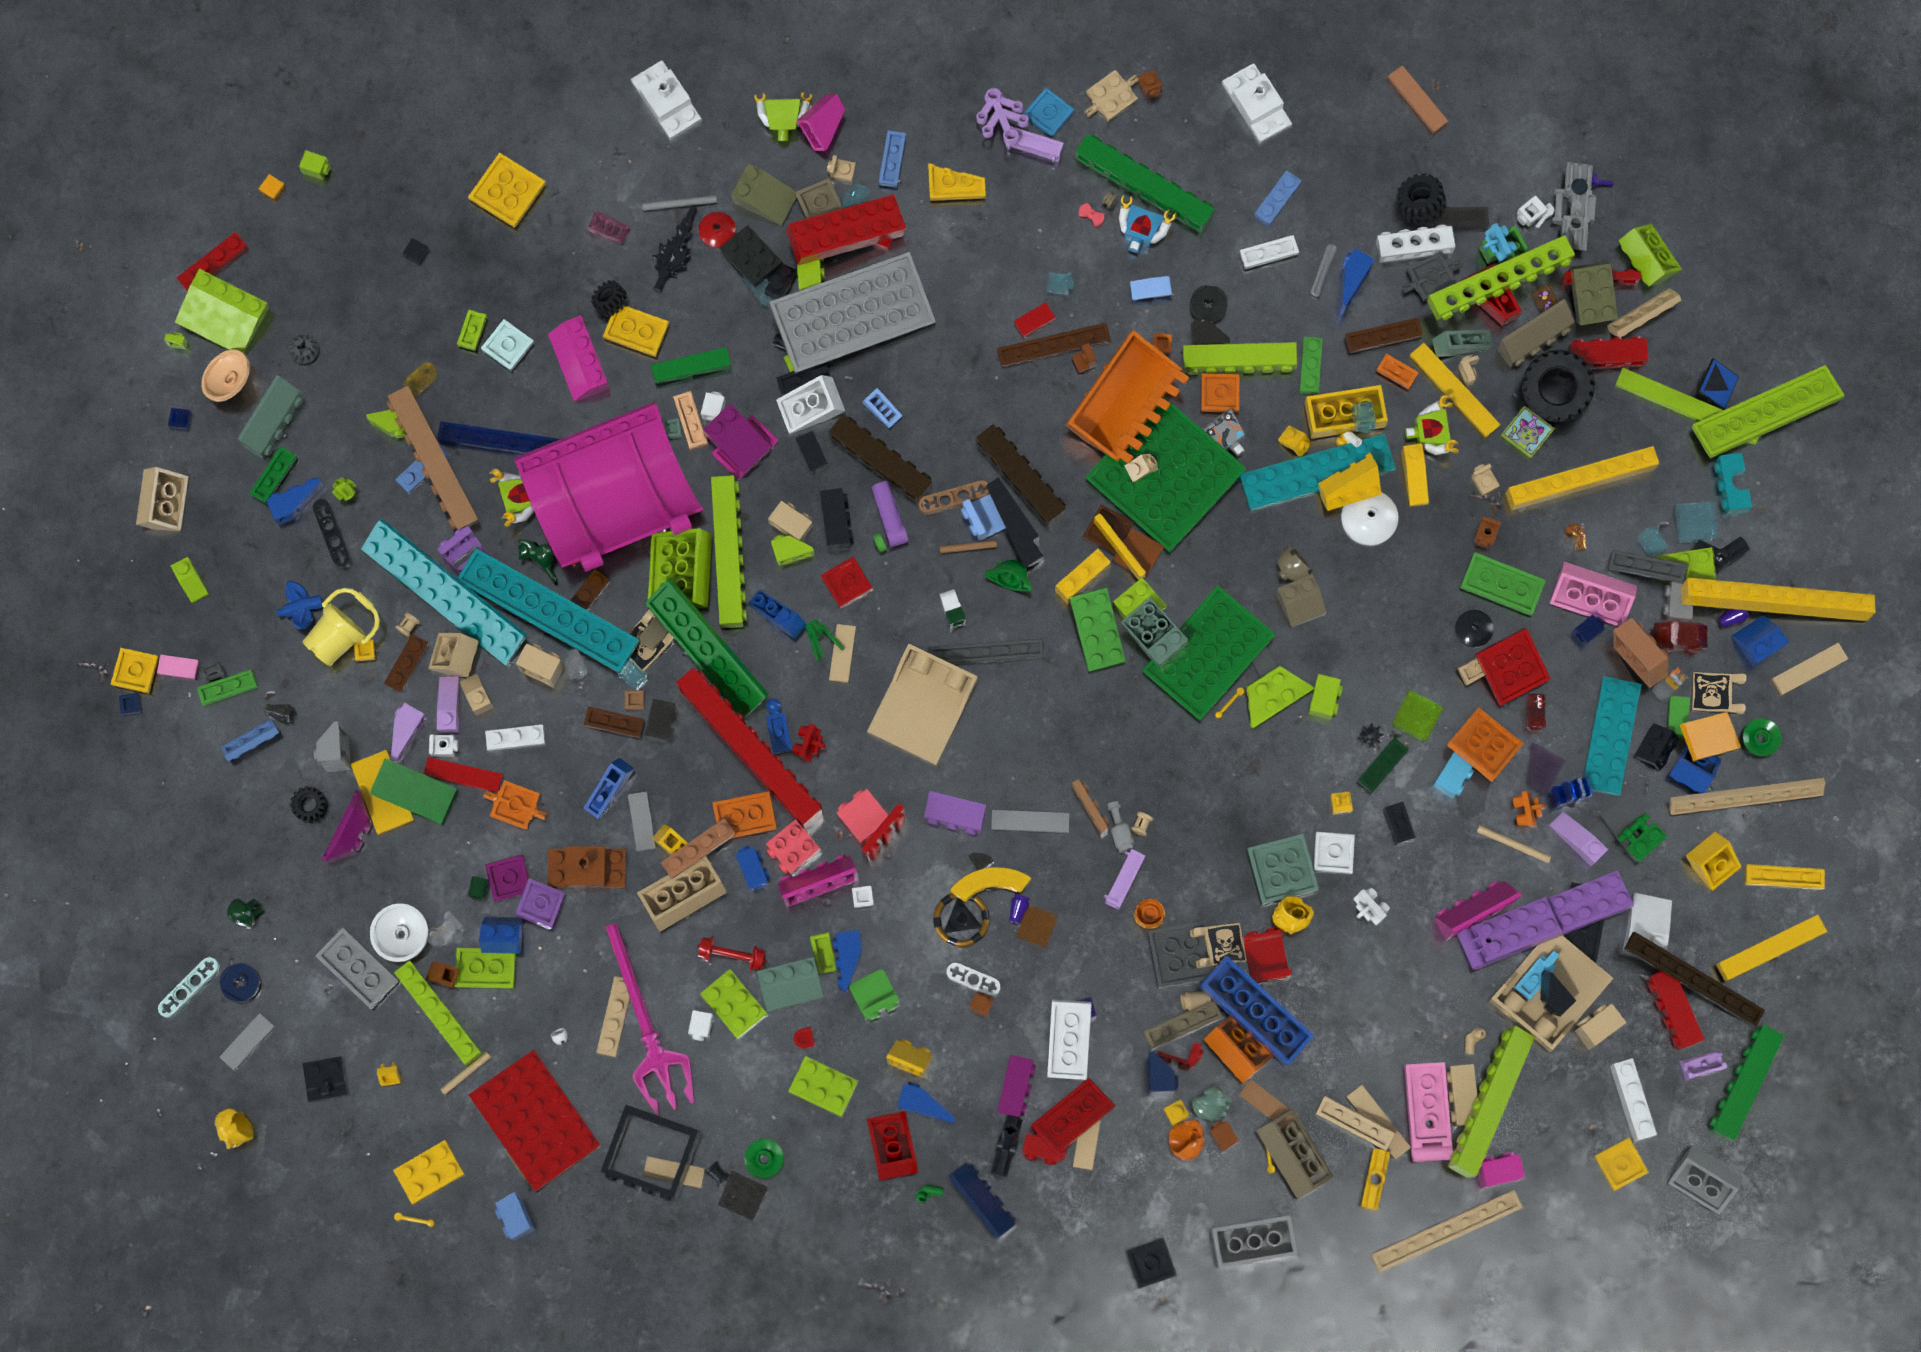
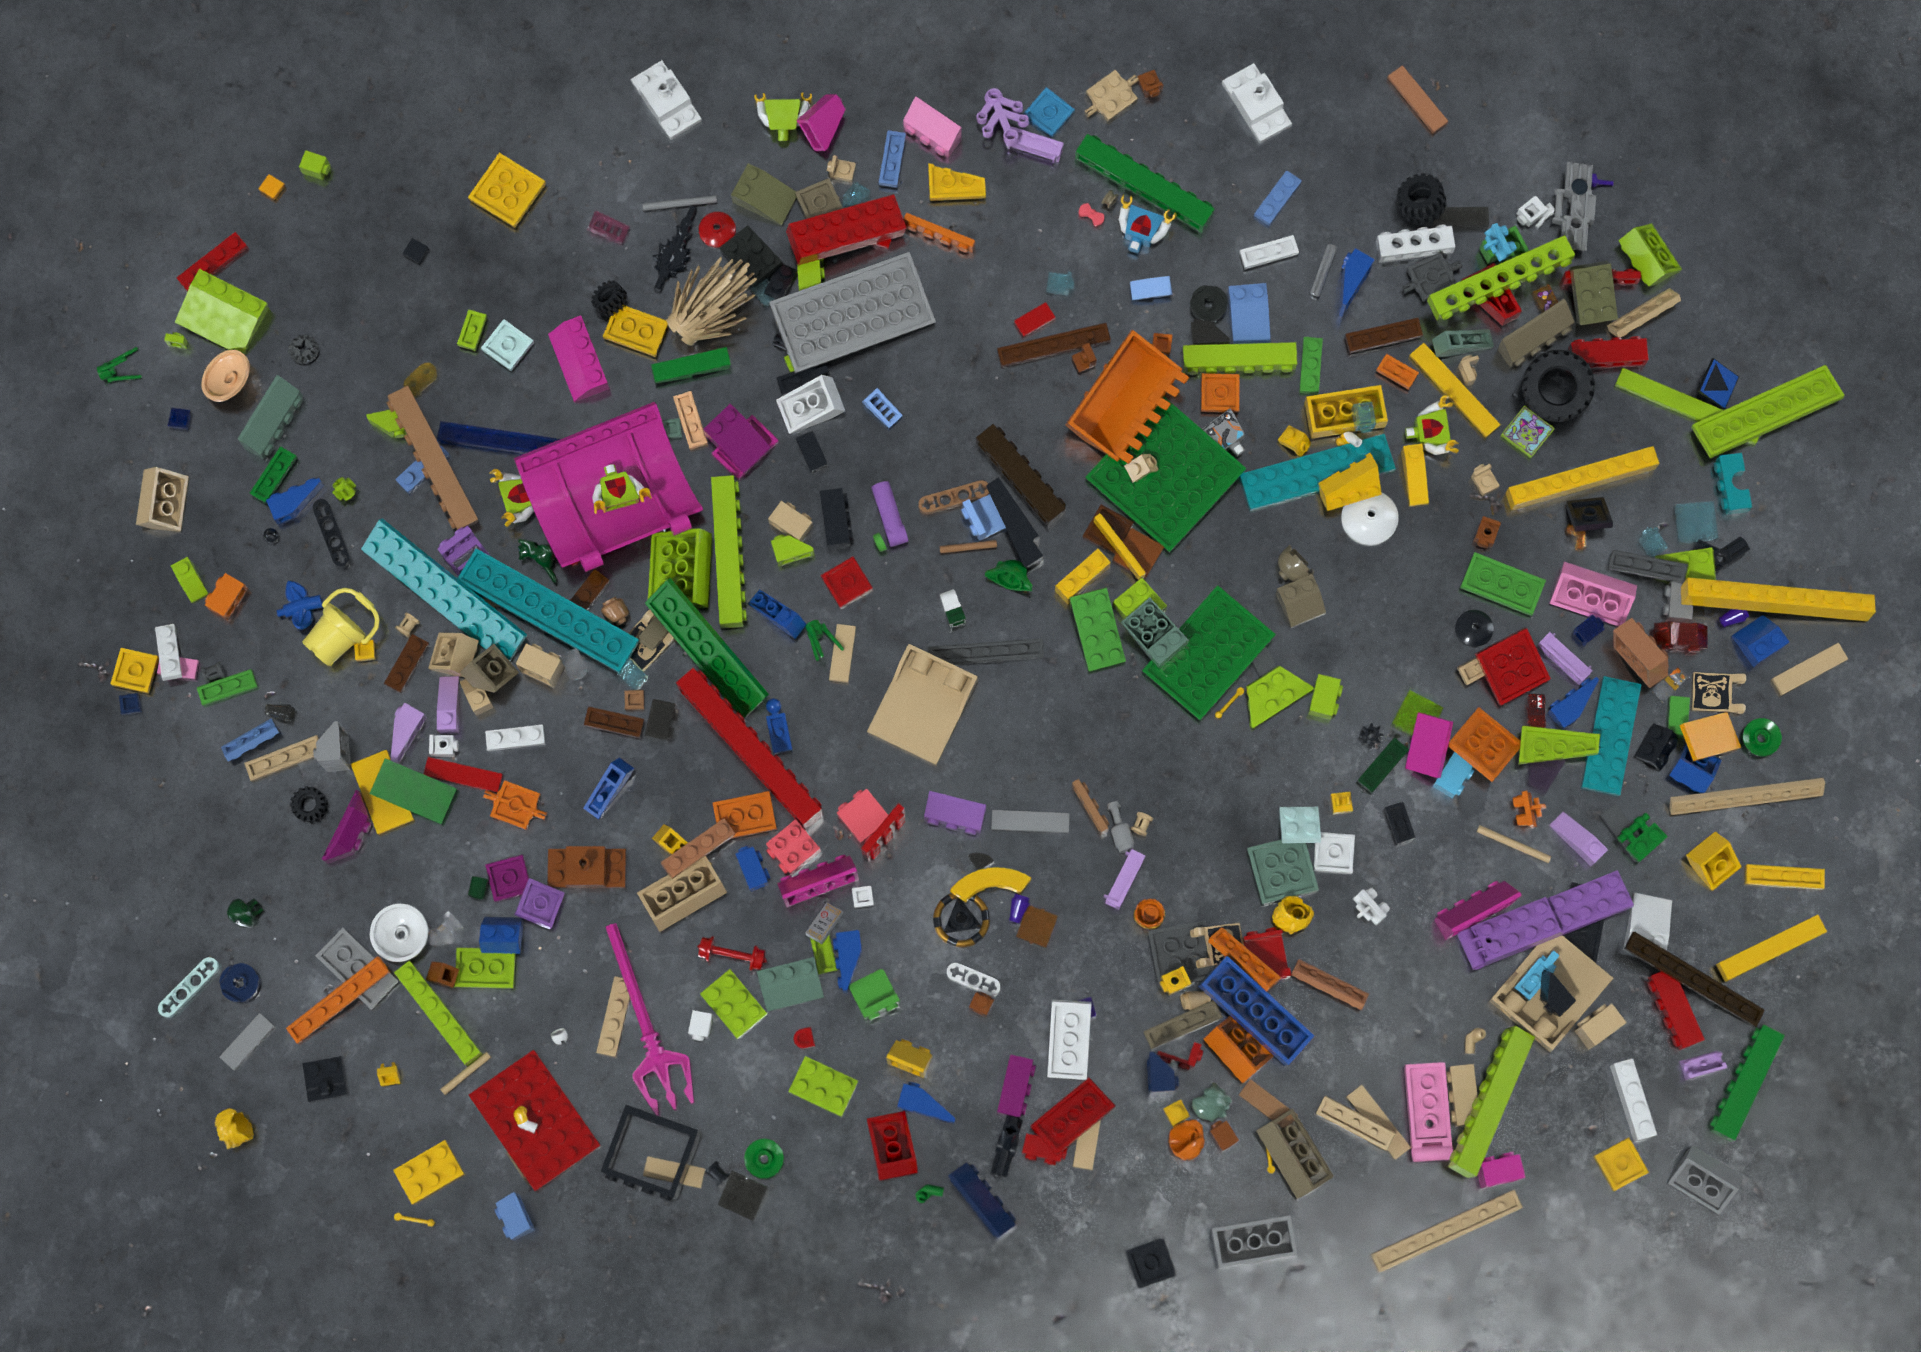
(107, 369): none -> green plant
(168, 652): none -> white plate
(225, 596): none -> orange brick
(268, 539): none -> black hinge
(281, 759): none -> tan tile
(338, 1000): none -> orange tile
(489, 670): none -> dark tan slope
(522, 1120): none -> arm
(615, 611): none -> medium nougat head
(617, 491): none -> torso
(641, 821): light grey tile -> none
(709, 302): none -> tan plant
(712, 406): white brick -> none
(811, 742): red hips -> none
(824, 923): none -> light grey tile
(880, 458): dark brown brick -> none
(932, 127): none -> bright pink slope
(944, 235): none -> orange plate
(1183, 981): none -> yellow brick
(1244, 959): none -> orange plate
(1249, 313): none -> medium blue slope
(1300, 824): none -> light aqua plate
(1330, 984): none -> nougat plate
(1373, 1192): yellow piece -> none
(1429, 745): none -> dark pink tile
(1552, 744): none -> lime wing
(1564, 658): none -> lavender container
(1571, 708): none -> blue slope
(1571, 792): clear blue gear -> none
(1589, 514): none -> black hinge

